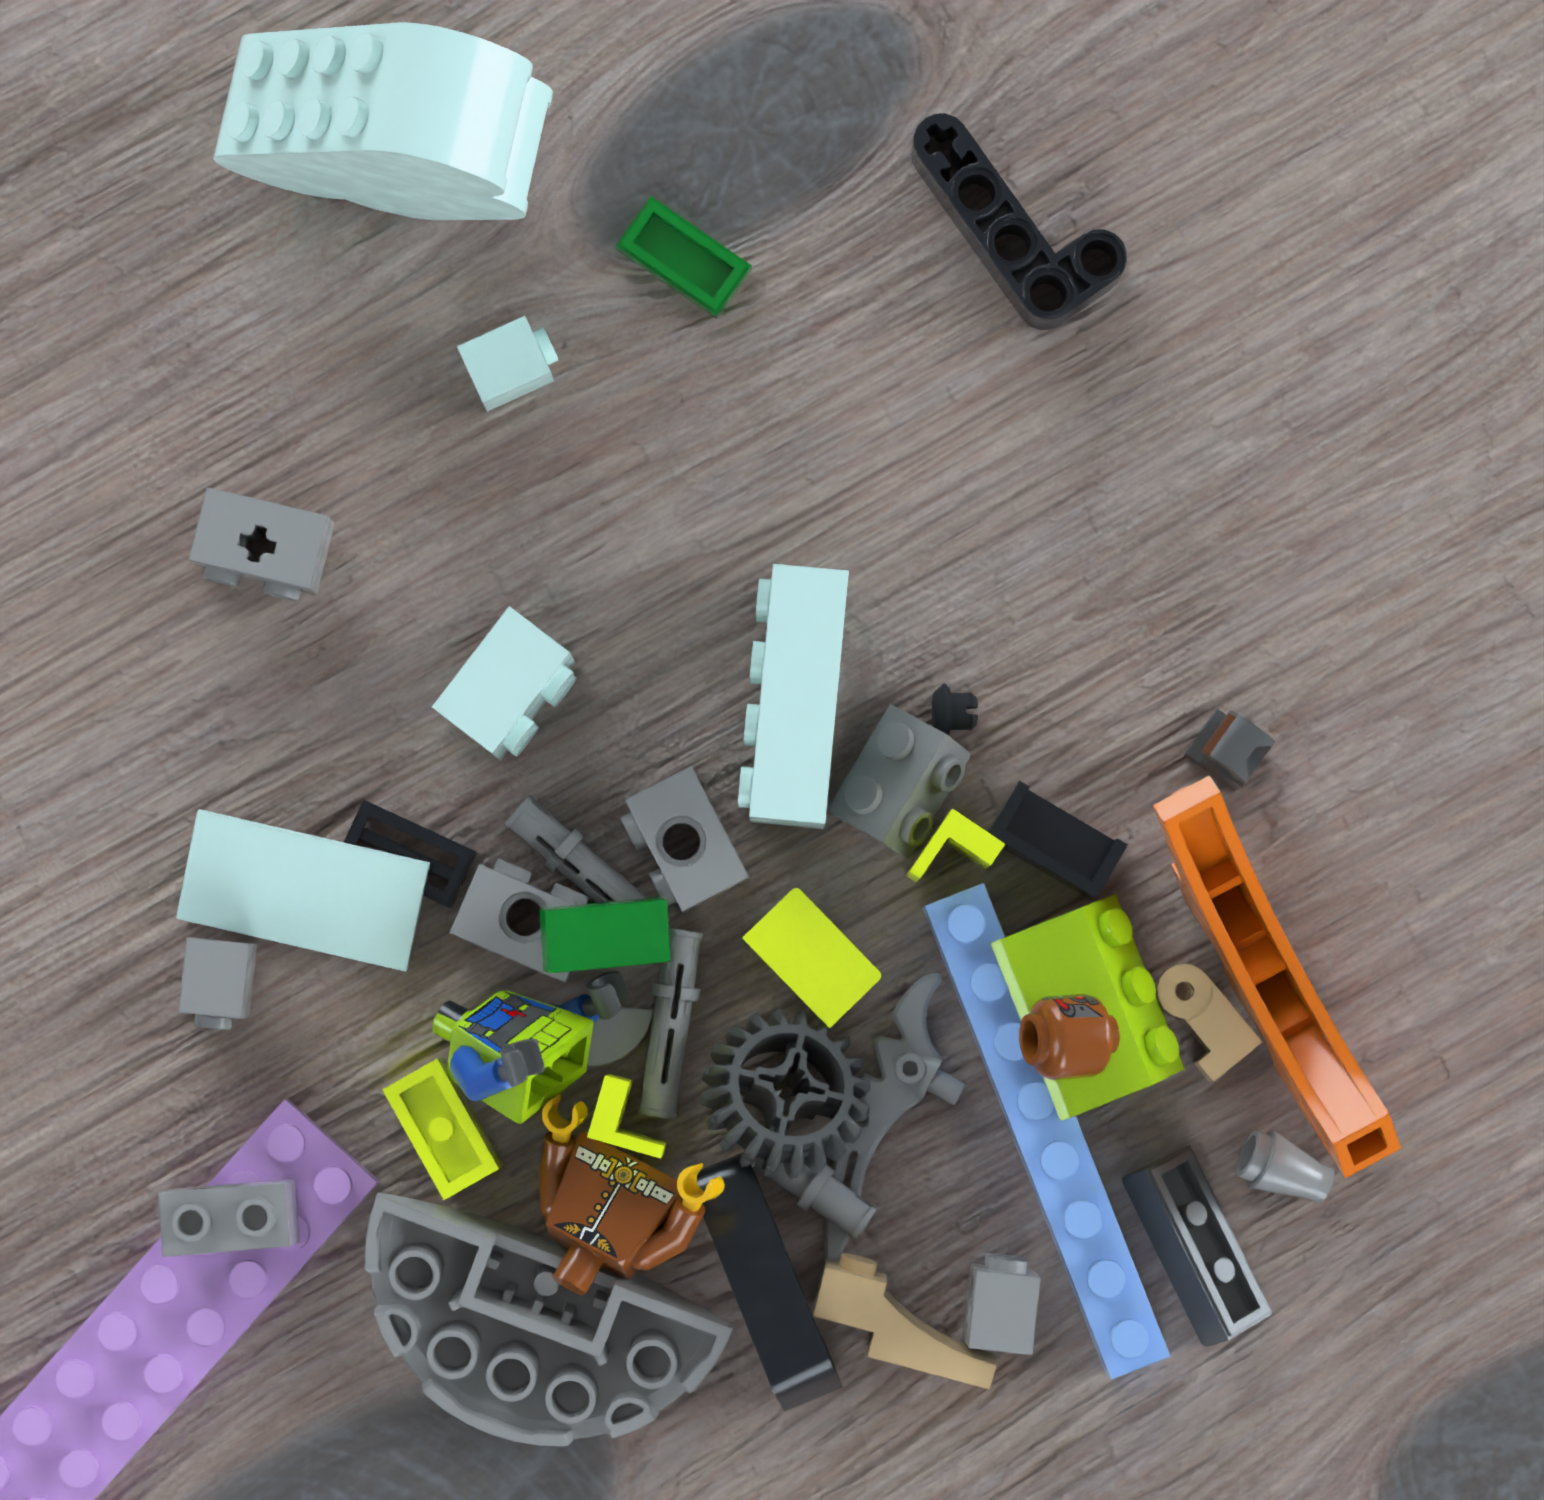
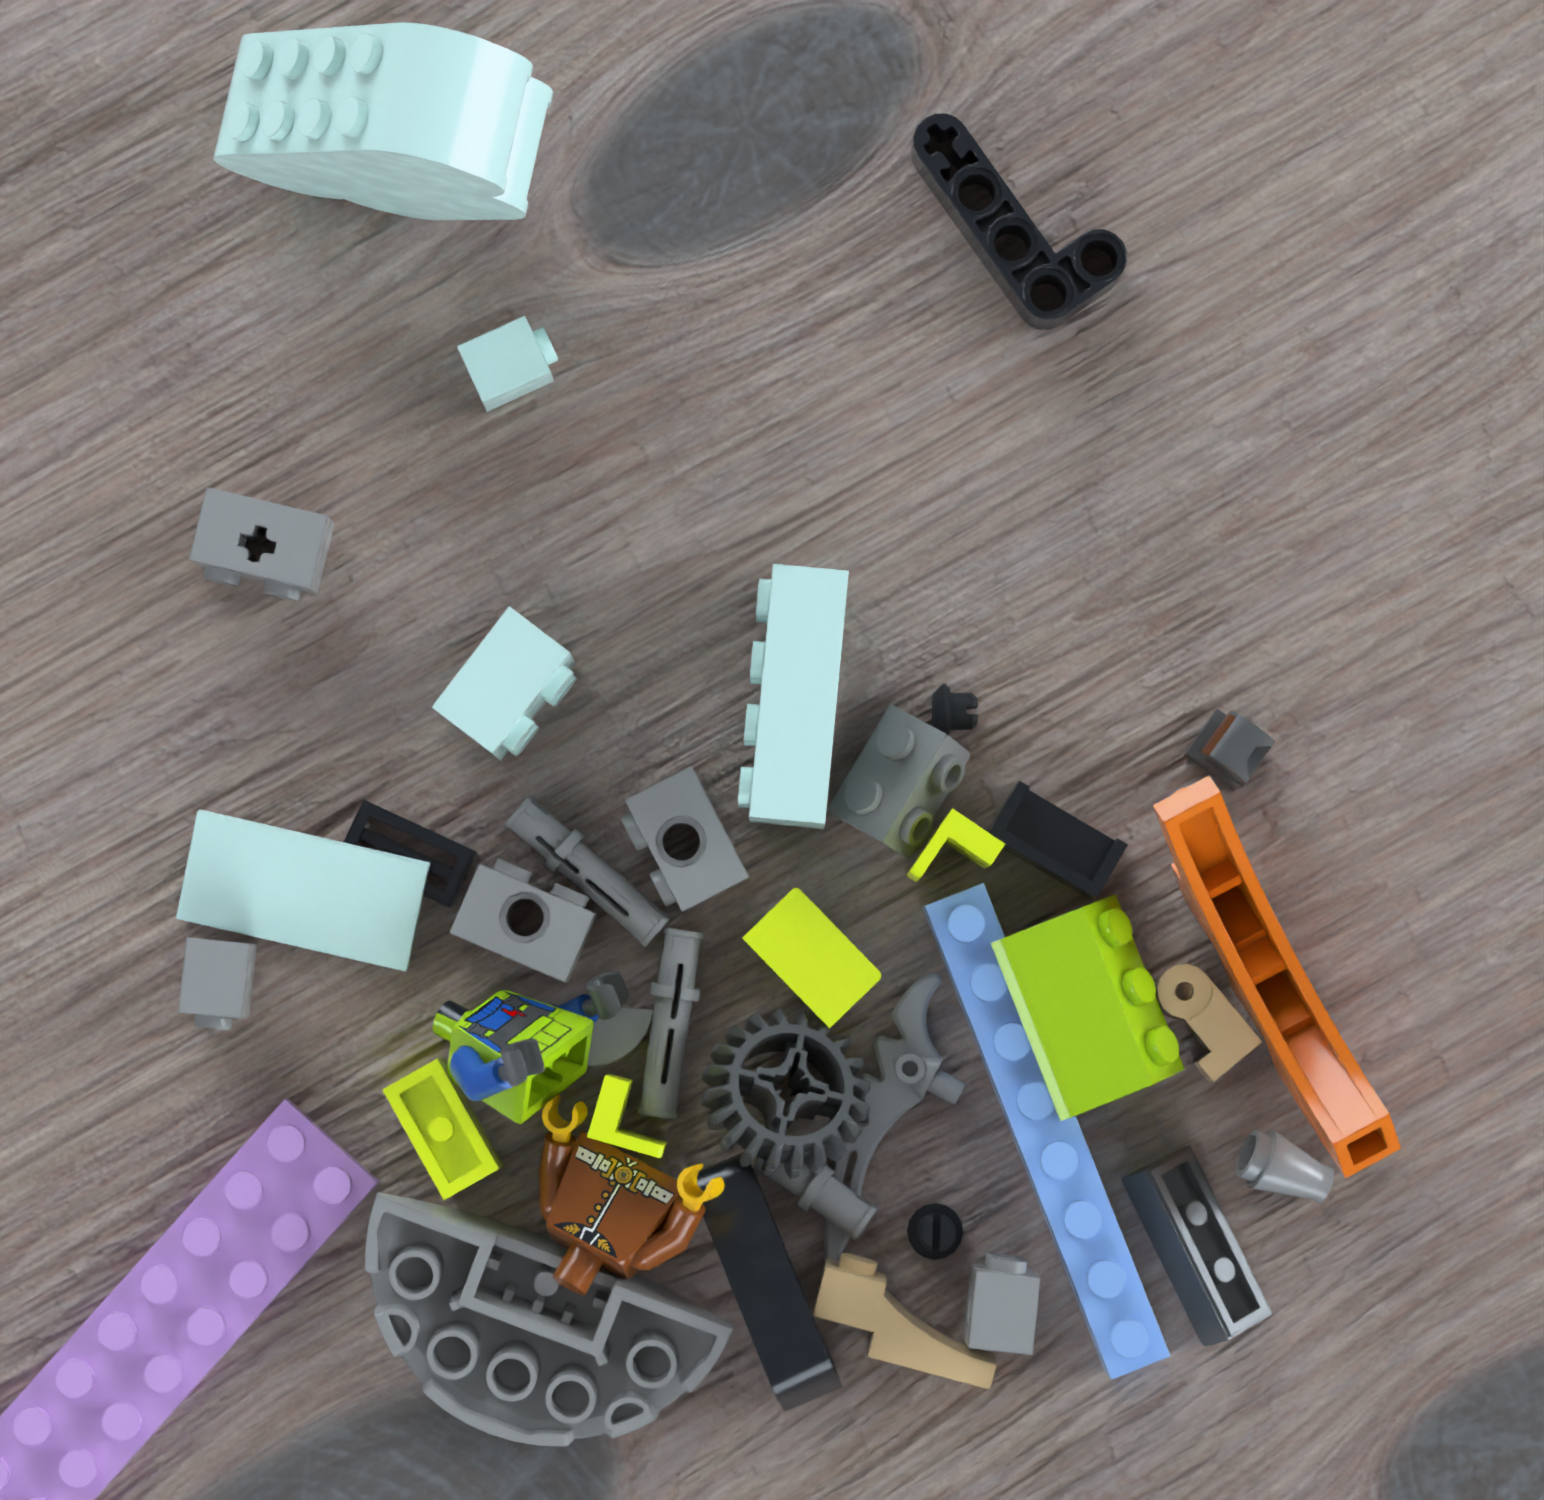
(228, 1217): light grey brick -> none
(605, 935): green tile -> none
(683, 257): green tile -> none
(935, 1231): none -> black piece
(1068, 1036): dark orange head -> none

